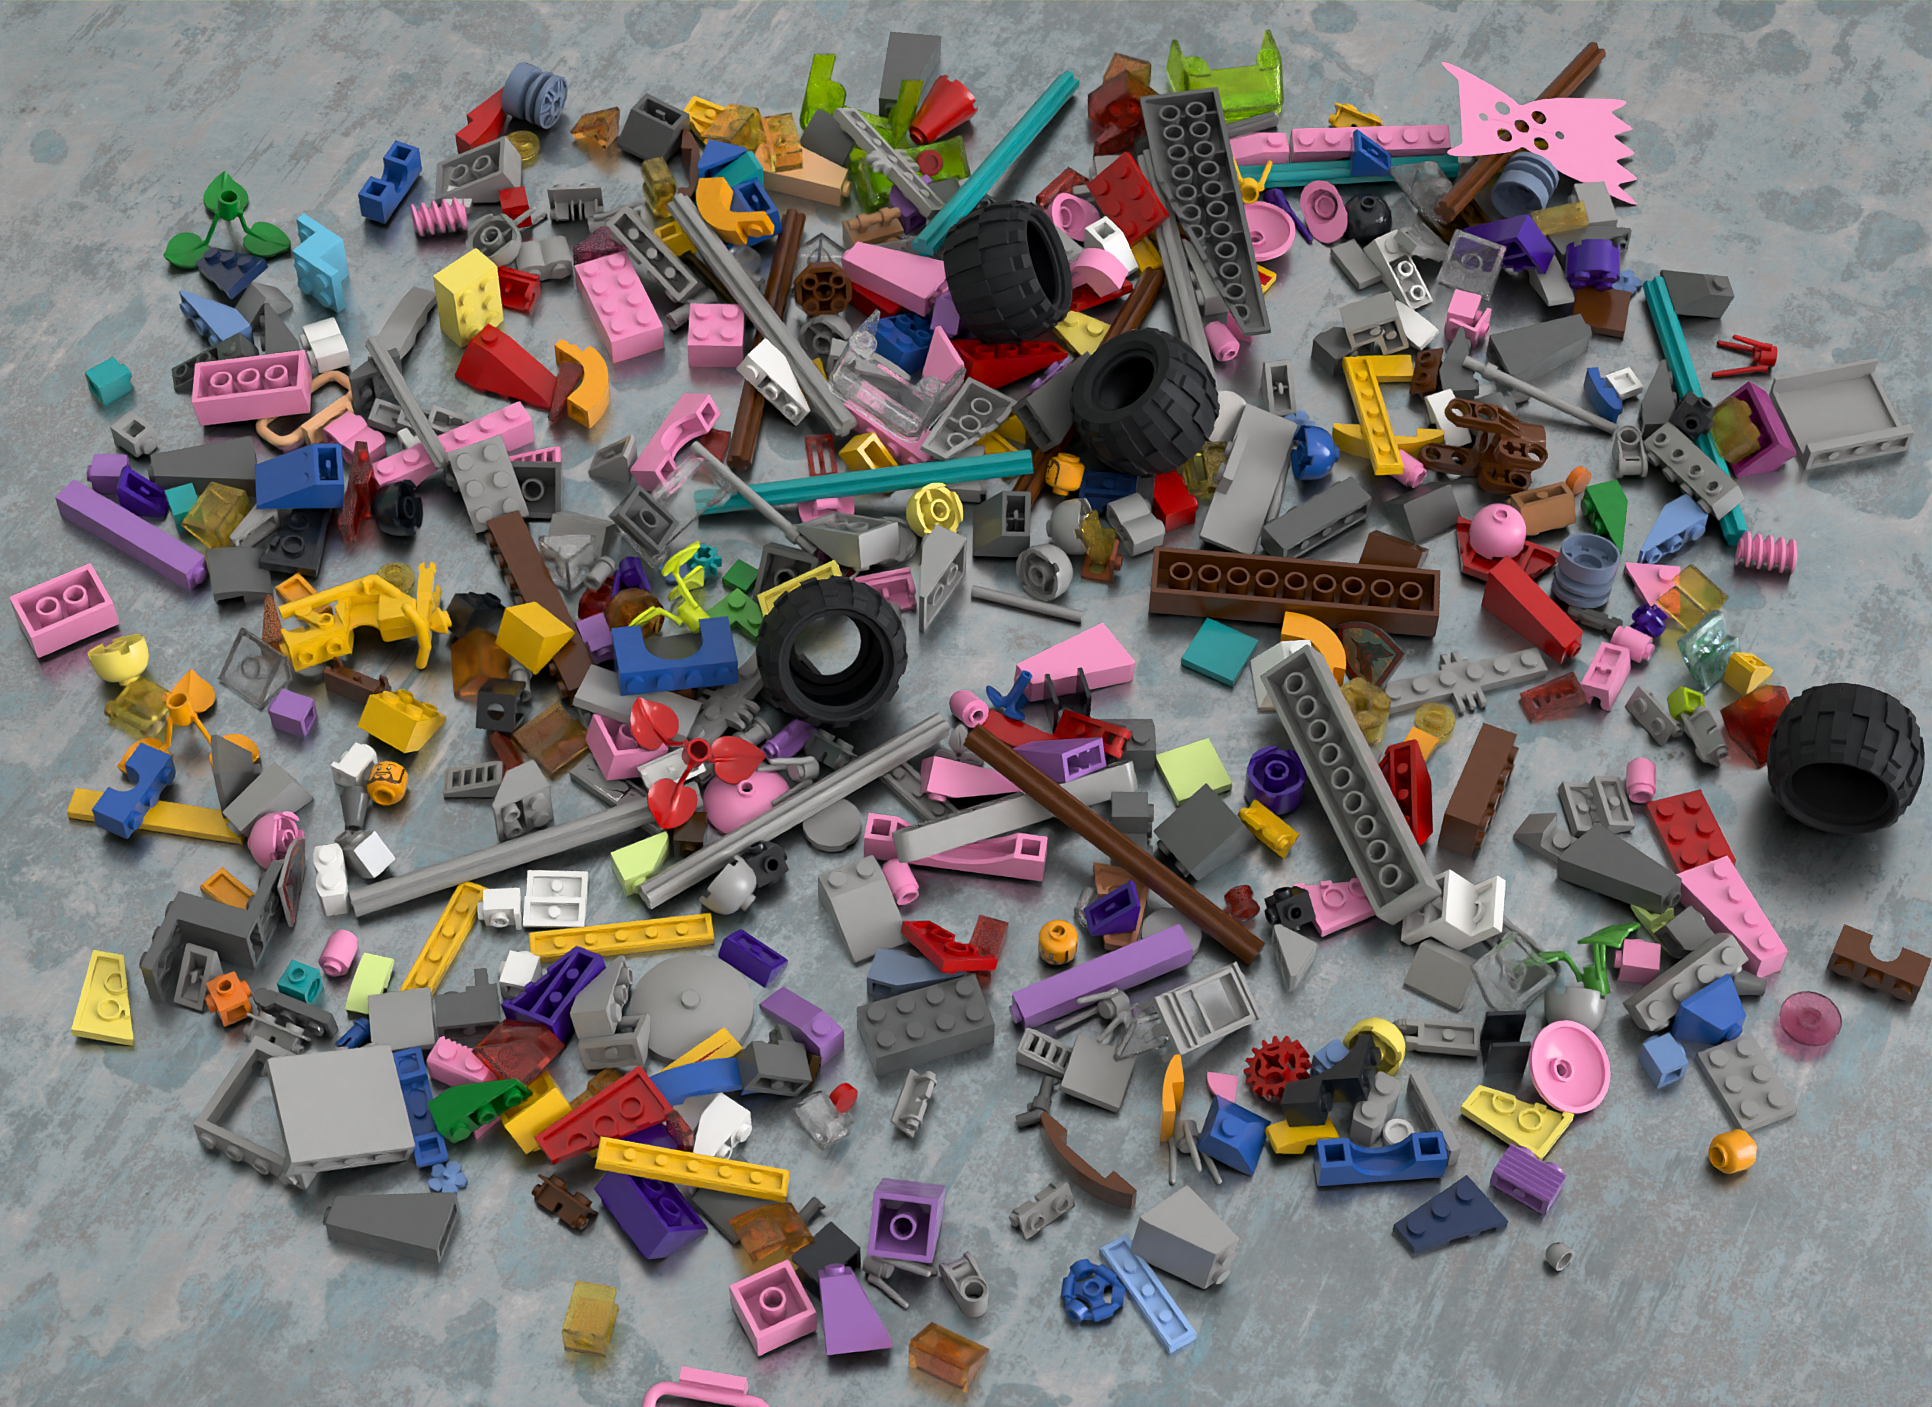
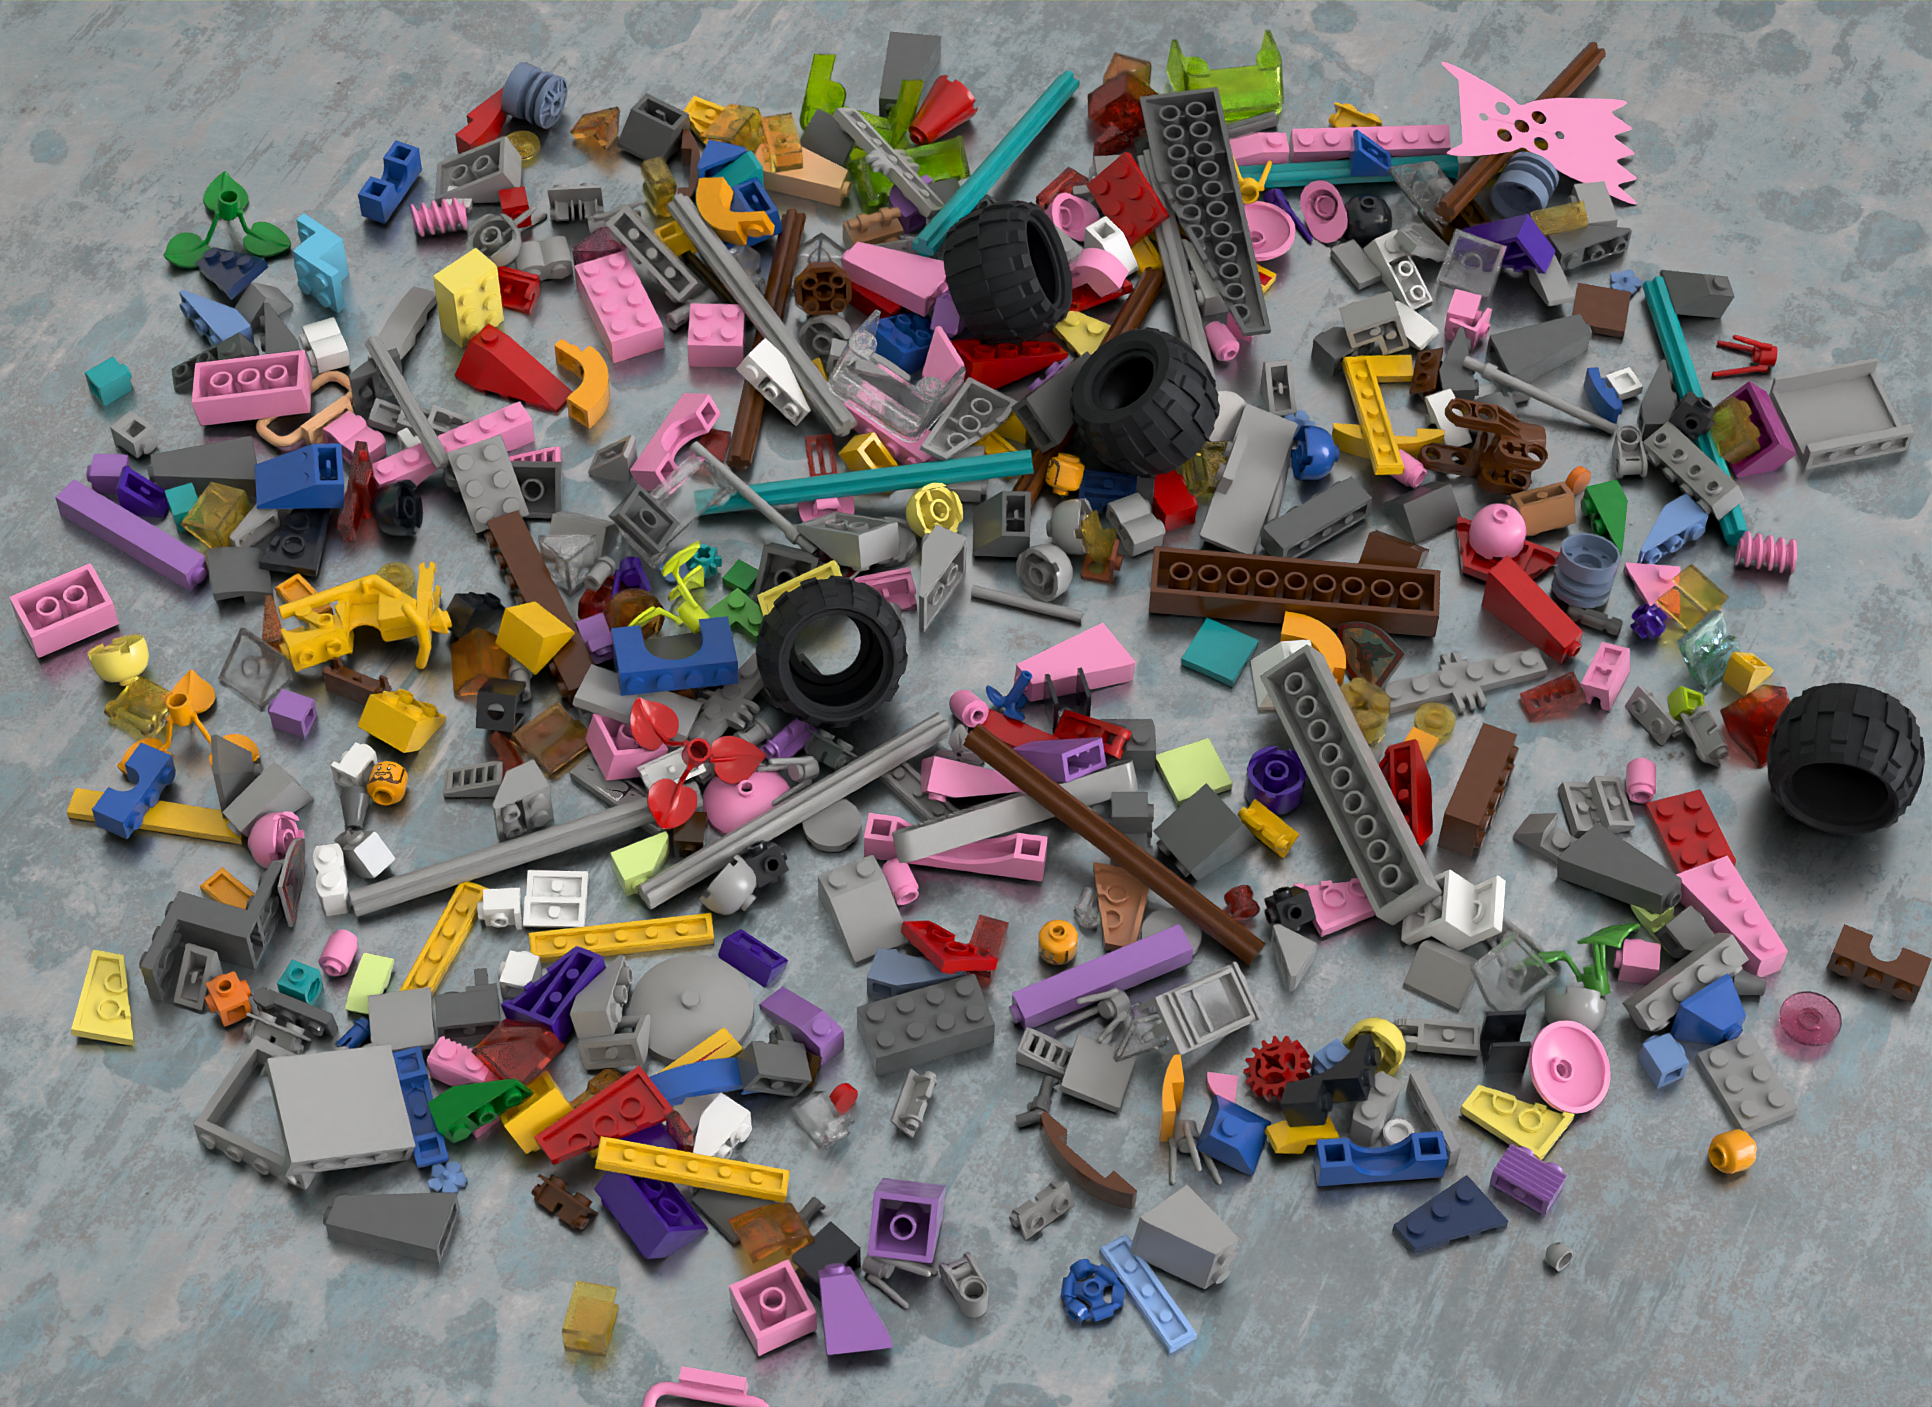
(566, 381): clear red slope -> none
(929, 162): red tile -> none
(947, 1356): clear orange slope -> none
(1114, 912): dark purple slope -> none
(1592, 264): dark purple brick -> none
(1637, 642): bright pink brick -> none

